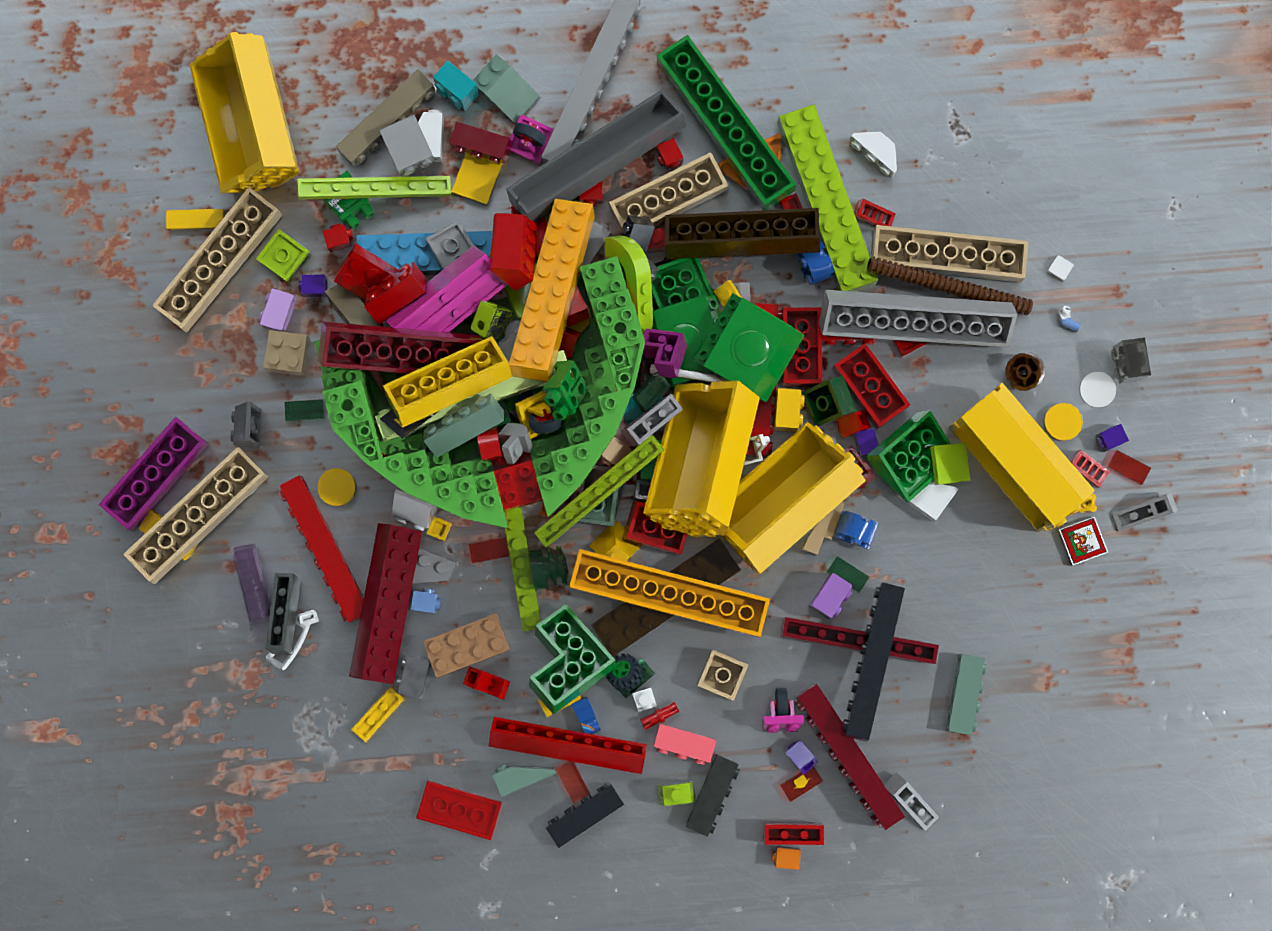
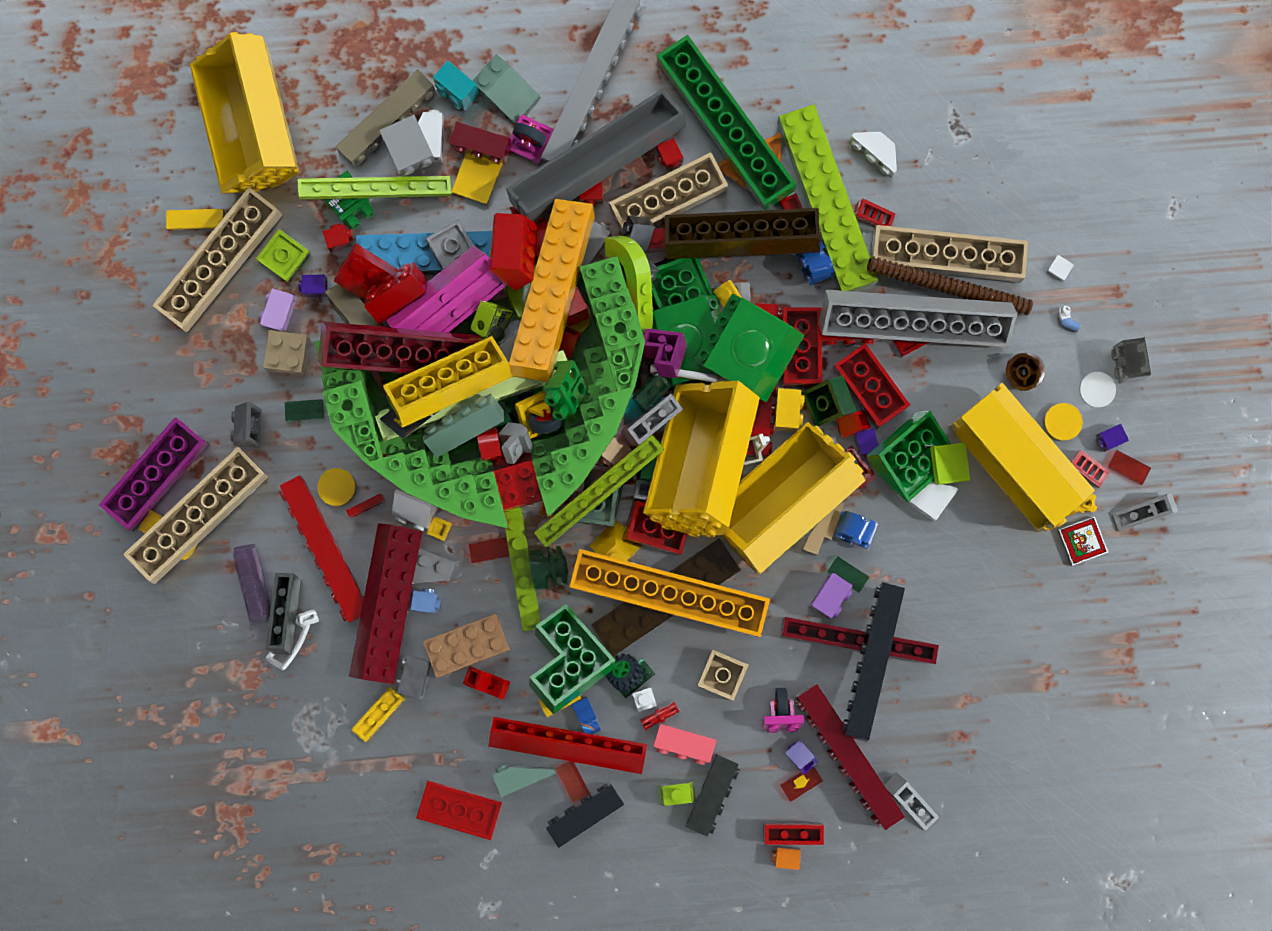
(365, 505): none -> red tile
(965, 694): sand green brick -> none

